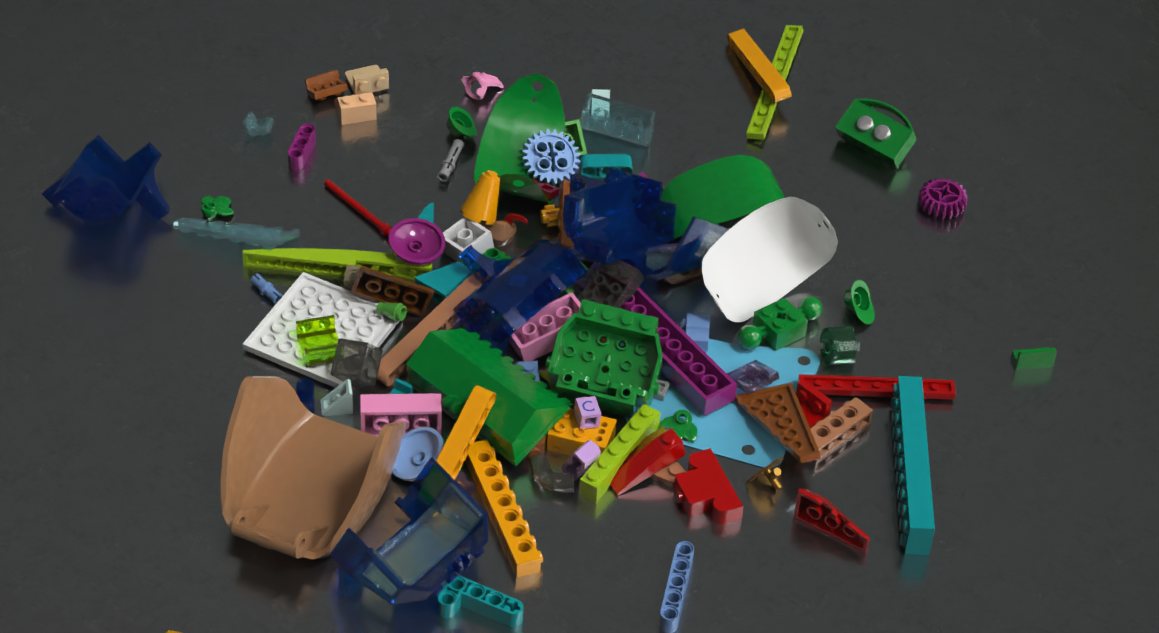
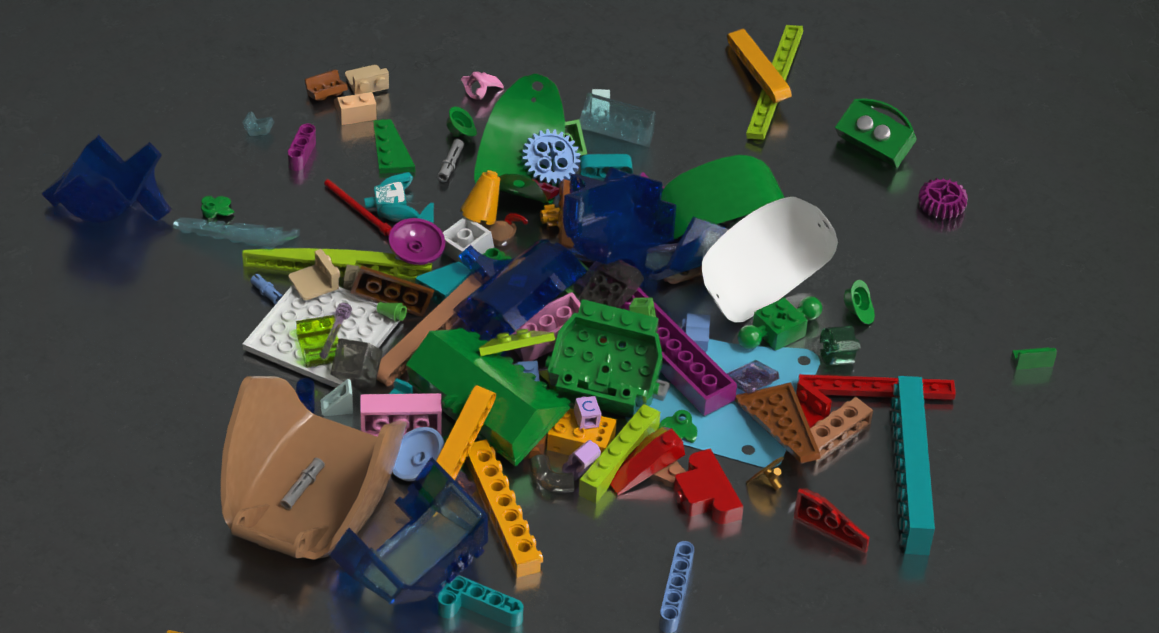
(307, 477): none -> light grey pin
(317, 278): none -> tan bracket
(342, 312): none -> piece
(390, 149): none -> green wing
(391, 198): none -> teal torso
(521, 339): none -> lime wing
(643, 306): none -> bright green brick

